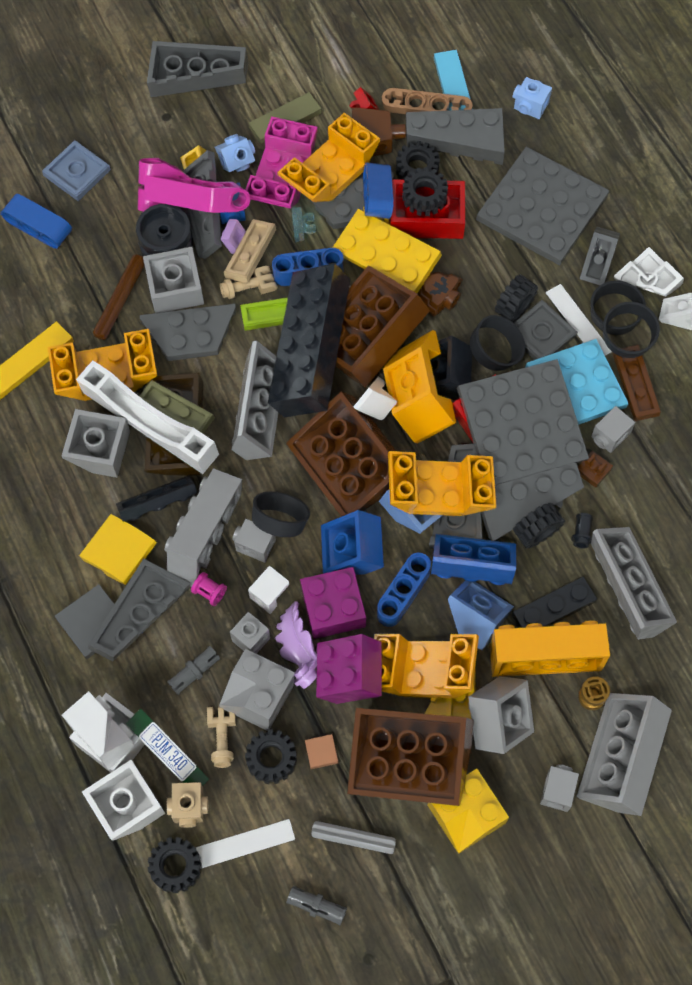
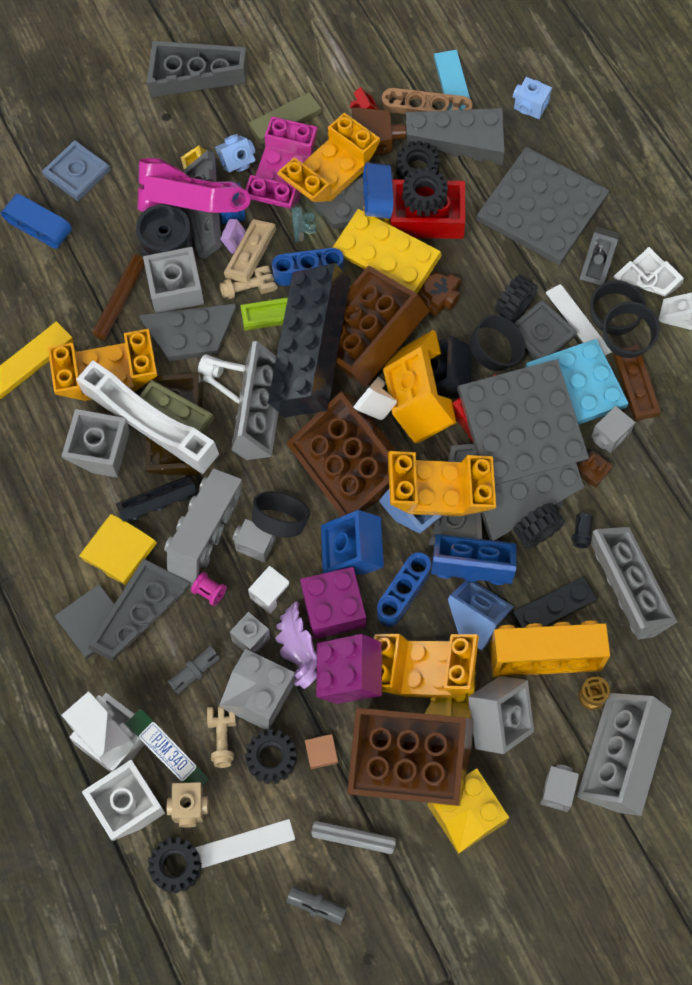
(213, 367): none -> white plant

